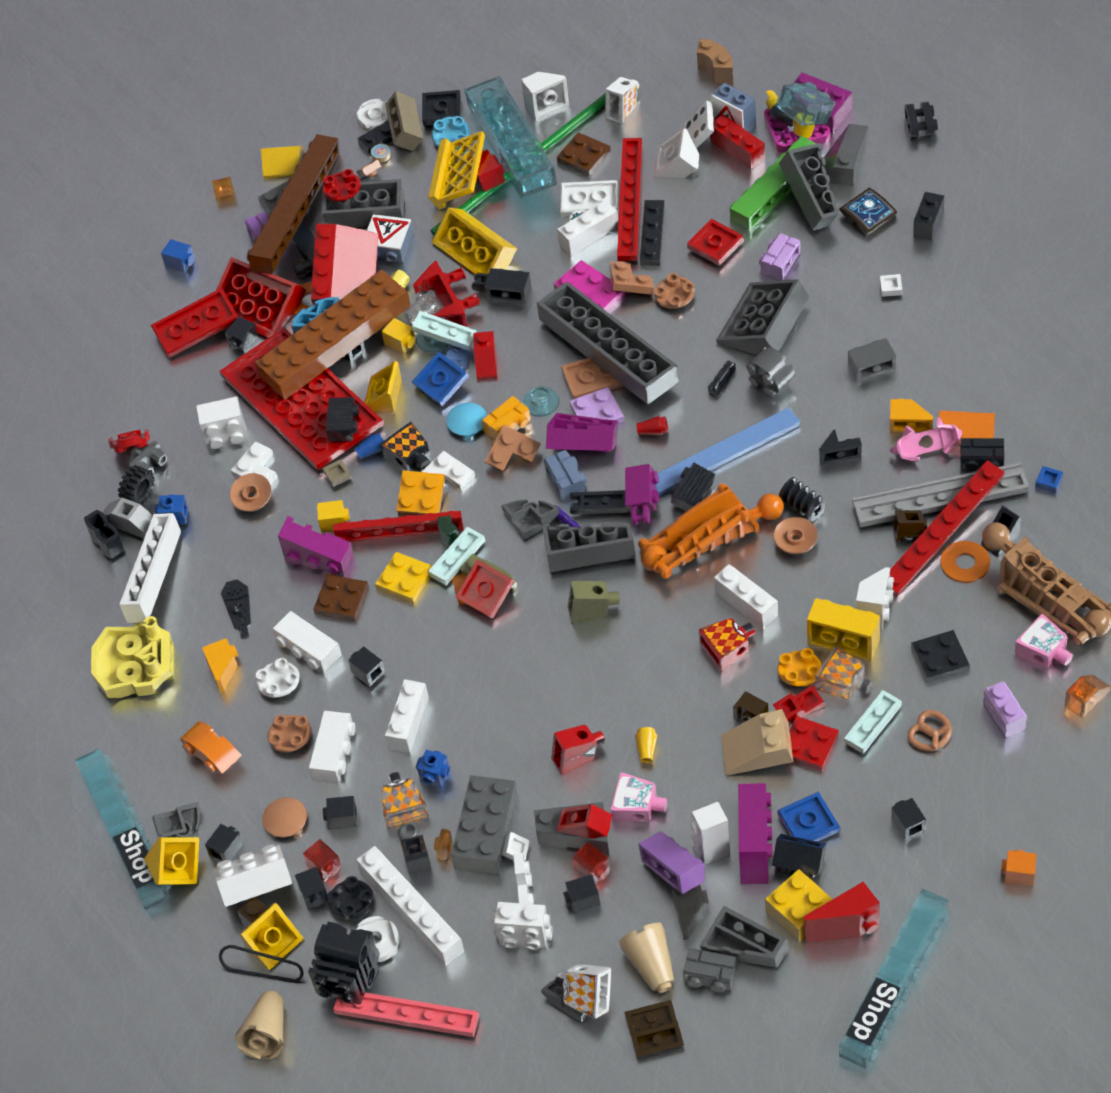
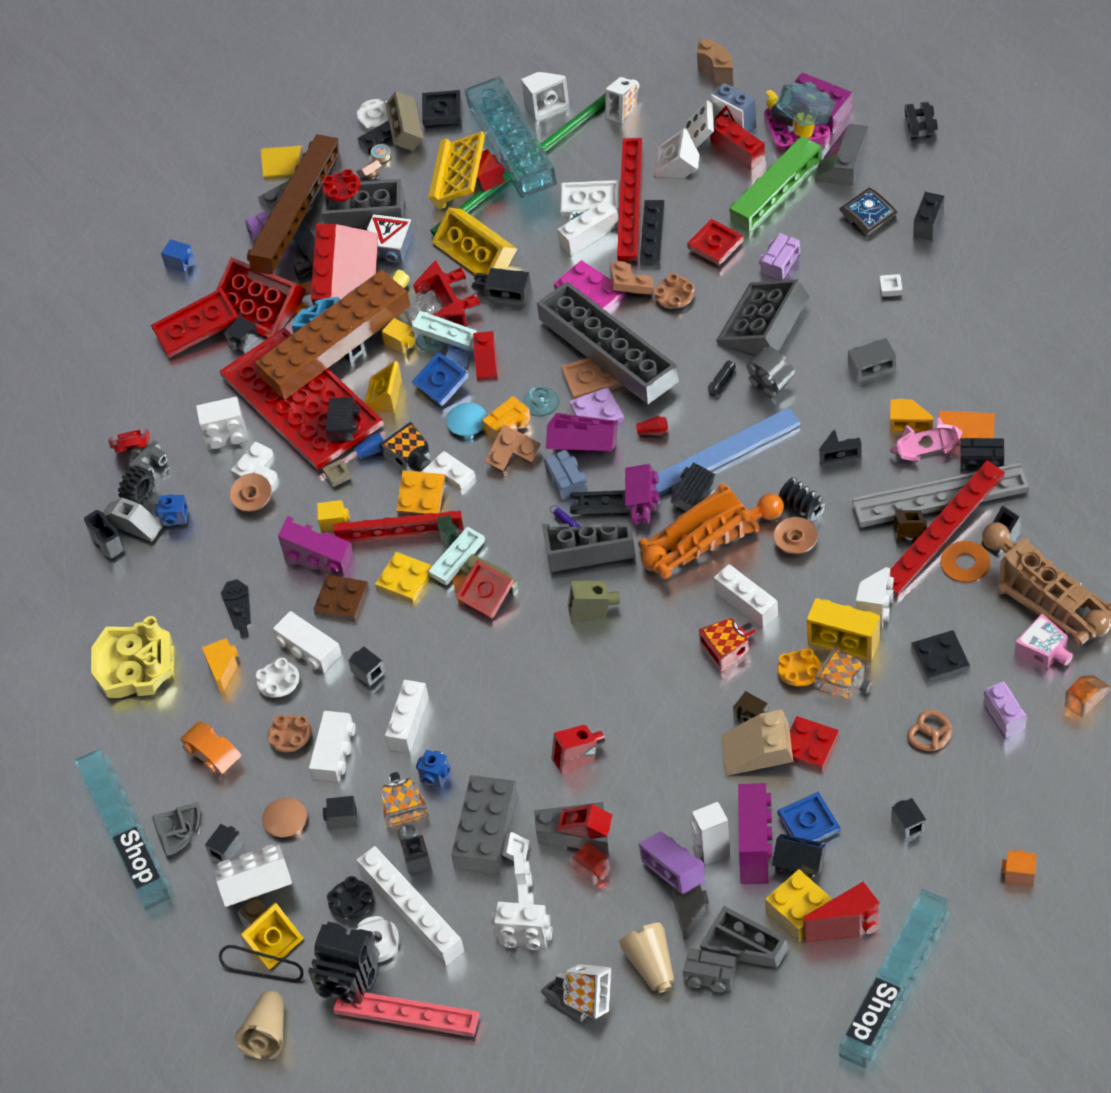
(150, 568): white brick -> none
(174, 860): yellow slope -> none
(223, 188): clear orange plate -> none
(311, 887): black brick -> none
(323, 858): clear red brick -> none
(443, 844): clear orange plate -> none
(450, 128): medium azure dish -> none
(529, 516): dark grey brick -> none
(581, 893): black brick -> none
(583, 154): reddish brown plate -> none
(635, 800): torso -> none
(646, 743): yellow cone -> none
(654, 1028): dark brown slope -> none
(800, 704): red slope -> none
(810, 184): dark grey wedge -> none
(872, 721): light aqua plate -> none
(1049, 479): blue tile -> none

